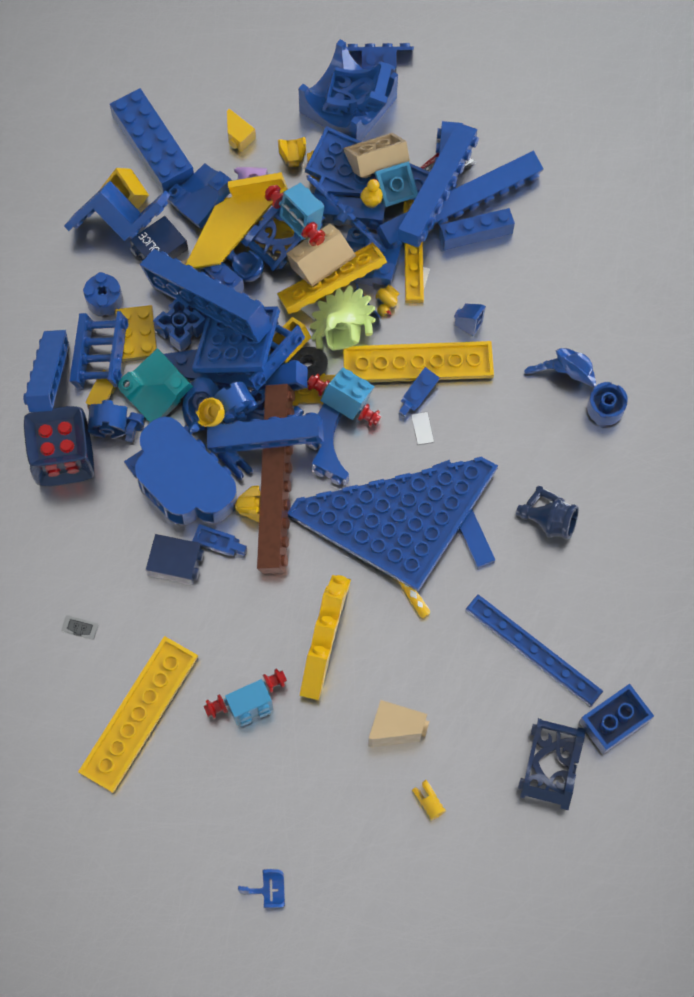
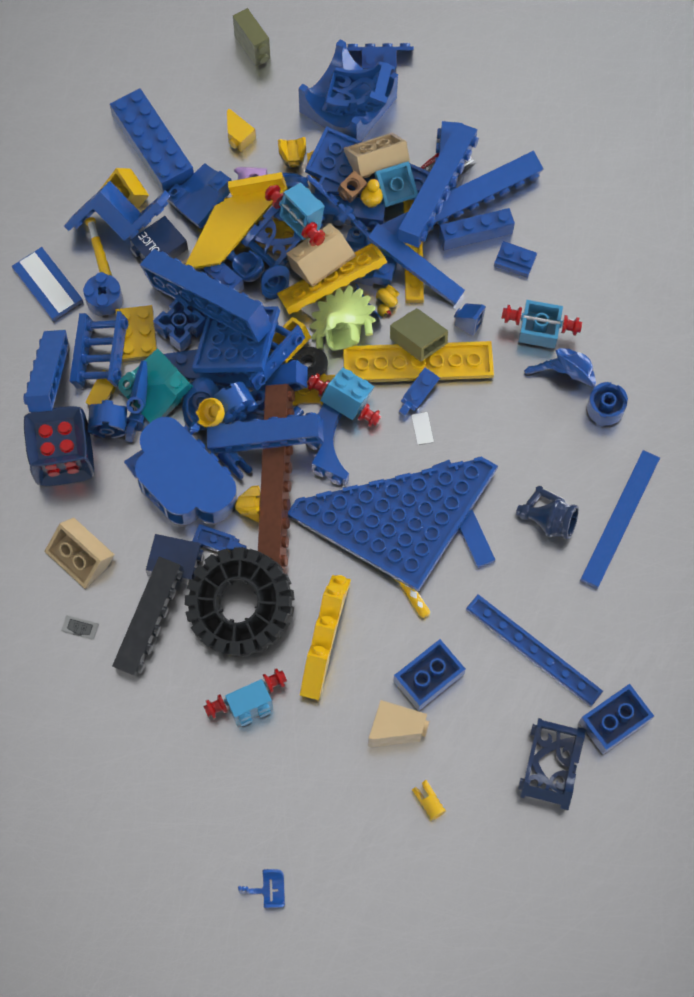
(47, 284): none -> tile
(78, 552): none -> tan slope
(97, 246): none -> yellow piece
(138, 714): yellow plate -> none
(139, 389): none -> blue piece
(147, 616): none -> black brick
(251, 37): none -> olive brick
(272, 608): none -> black tyre
(274, 280): none -> blue piece
(293, 179): none -> blue piece
(355, 180): none -> medium nougat brick
(415, 264): none -> blue tile
(418, 334): none -> olive brick
(429, 674): none -> blue brick
(515, 259): none -> blue plate
(541, 323): none -> dark azure brick
(620, 519): none -> blue tile

